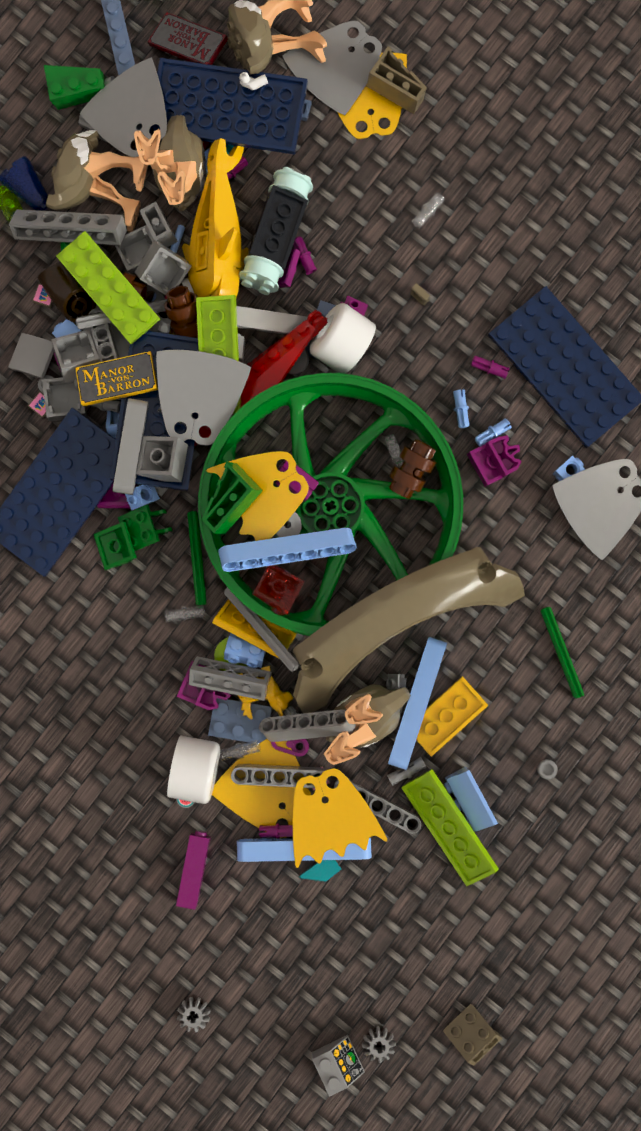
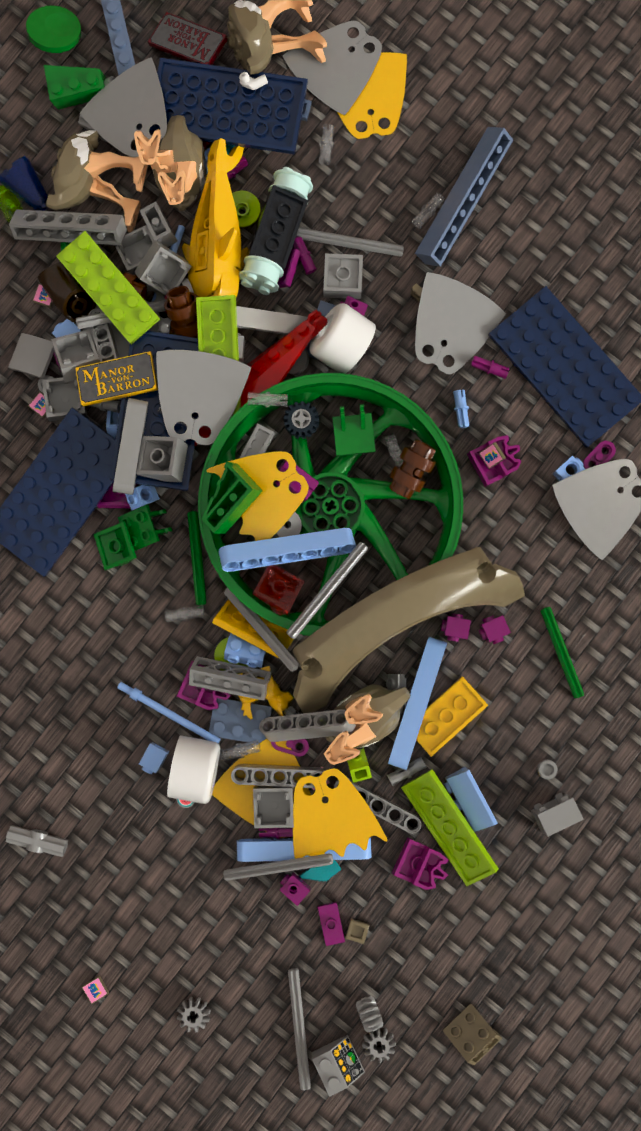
(36, 841): none -> light grey piece
(53, 29): none -> green piece
(95, 989): none -> tile
(137, 695): none -> light blue bar
(153, 758): none -> light blue brick
(193, 870): magenta brick -> none
(248, 202): none -> lime dish
(258, 441): none -> light grey plate
(267, 399): none -> clear pin
(273, 807): none -> light grey container
(278, 867): none -> light grey axle
(295, 895): none -> magenta brick
(297, 415): none -> black wheel
(299, 1029): none -> light grey axle
(326, 144): none -> clear pin
(327, 590): none -> light grey axle
(331, 923): none -> magenta plate
(343, 276): none -> light grey container
(350, 242): none -> light grey axle
(353, 433): none -> green plate
(357, 931): none -> dark tan tile
(359, 767): none -> lime brick
(369, 1014): none -> light grey gear
(396, 83): dark tan wedge -> none
(420, 864): none -> magenta plate
(453, 314): none -> light grey piece
(455, 627): none -> magenta brick
(464, 196): none -> sand blue brick
(492, 432): light blue axle -> none
(492, 455): none -> tile
(494, 629): none -> magenta brick
(556, 814): none -> light grey container
(596, 455): none -> magenta plate

